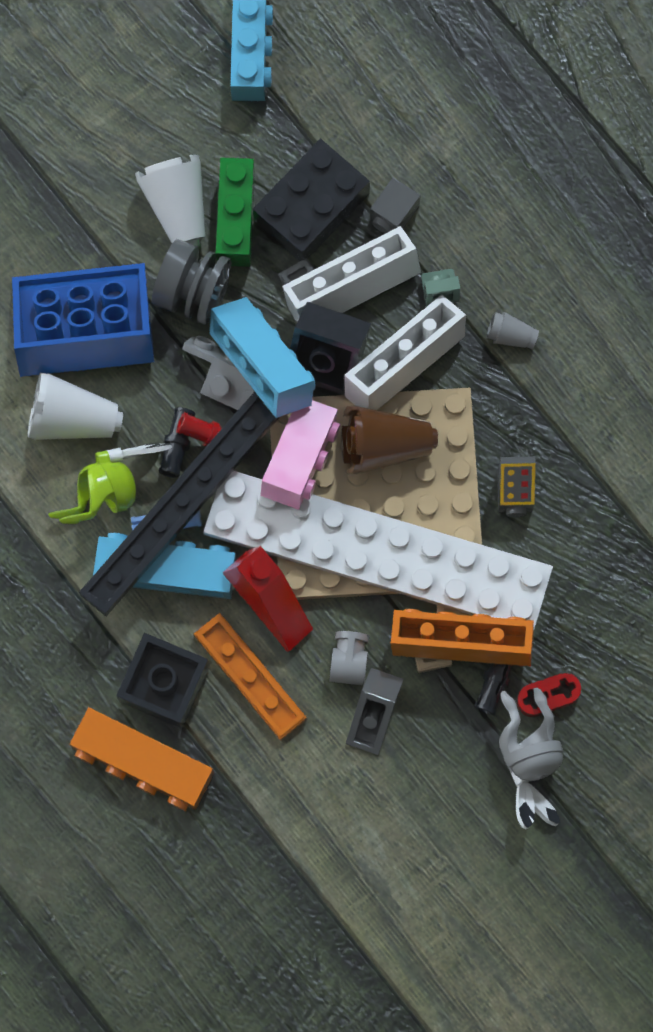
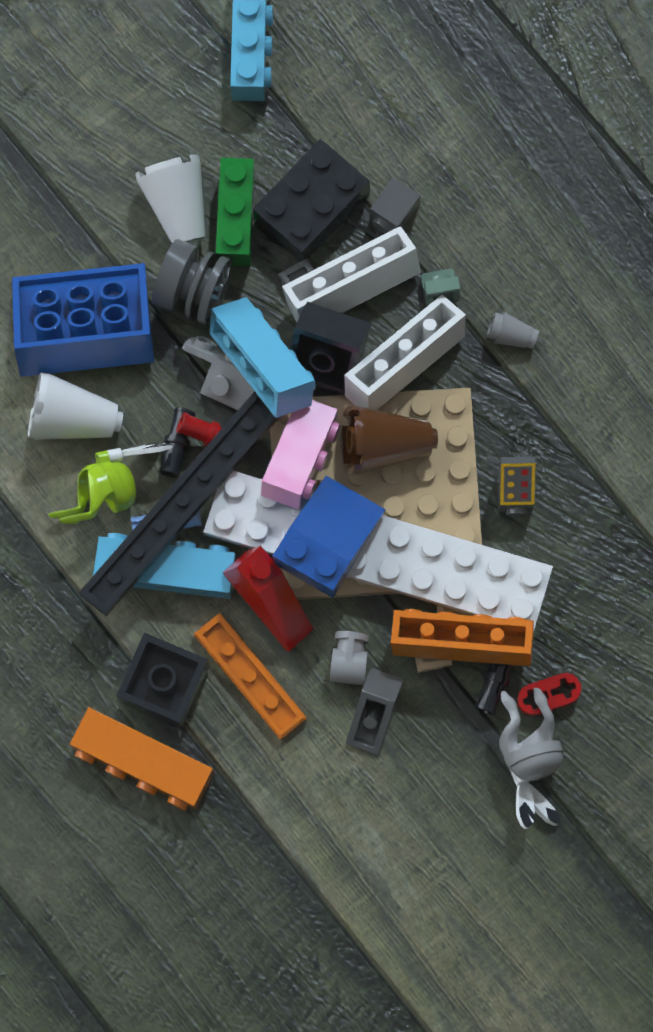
(328, 536): none -> blue slope

